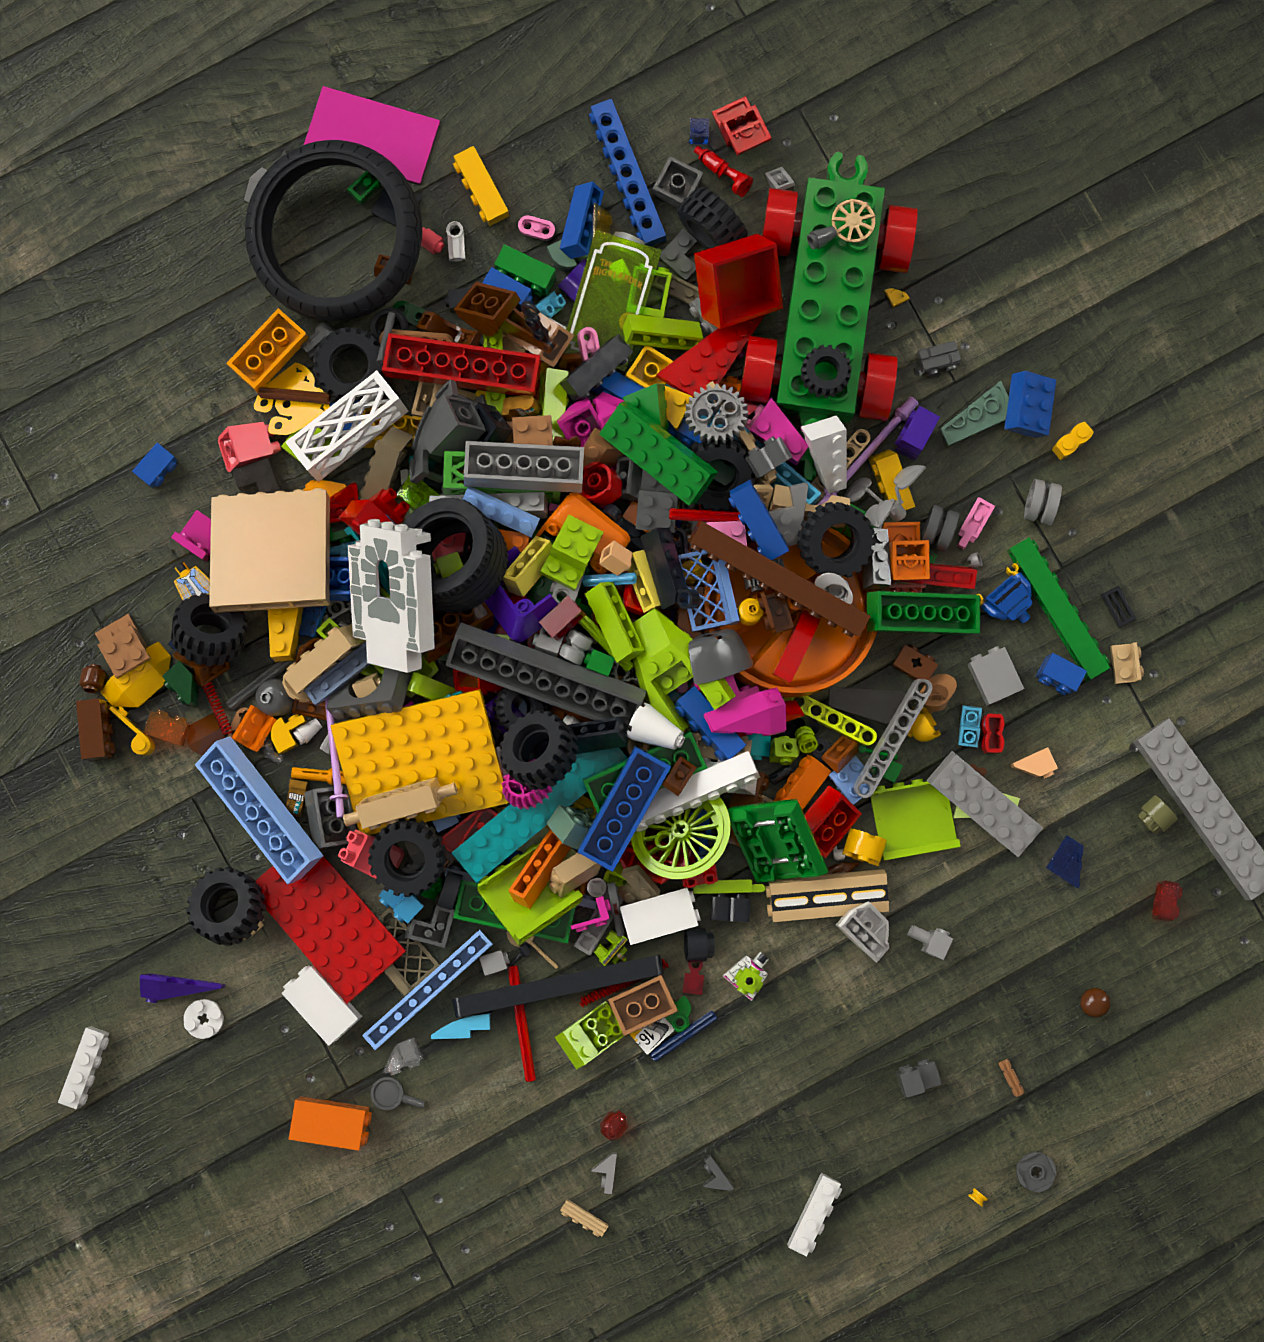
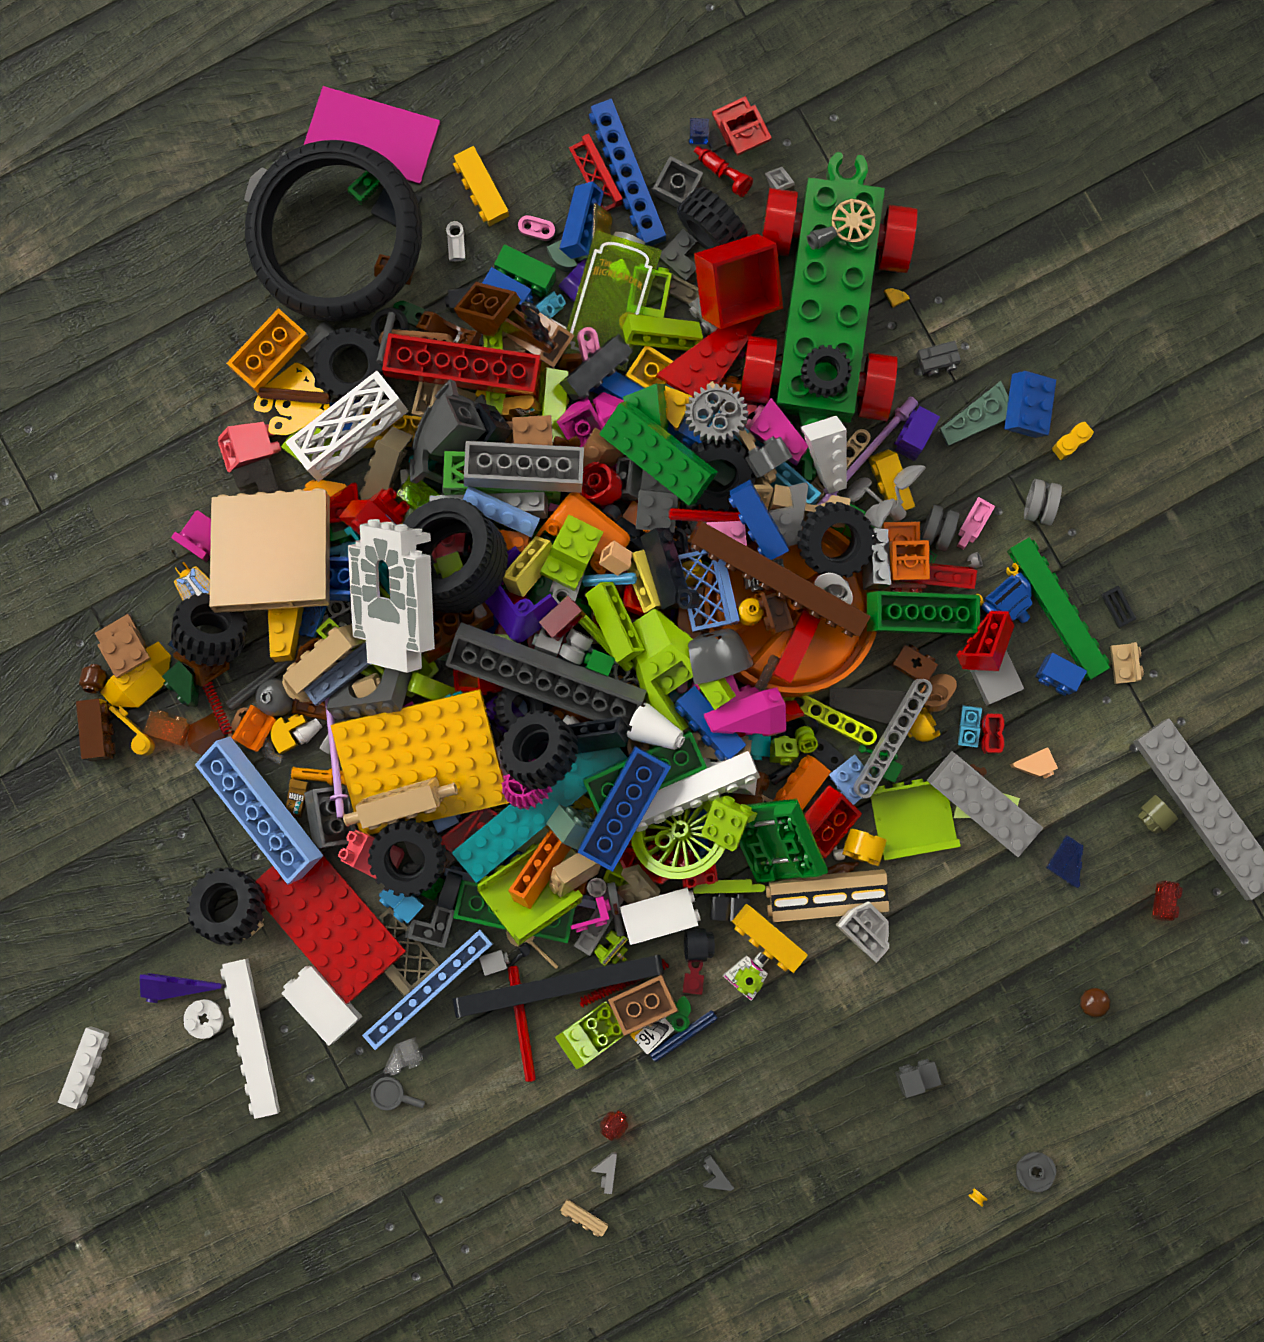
(155, 466): blue brick -> none
(251, 1038): none -> white brick
(330, 1123): orange brick -> none
(432, 241): coral brick -> none
(462, 1027): medium azure slope -> none
(600, 167): none -> red fence
(678, 776): reddish brown slope -> none
(727, 822): none -> lime bracket
(767, 672): none -> clear smoke axle
(769, 938): none -> yellow brick
(813, 1215): white brick -> none
(840, 753): dark orange slope -> none
(934, 941): light grey brick -> none
(989, 643): none -> red wedge
(1011, 1077): medium nougat axle -> none

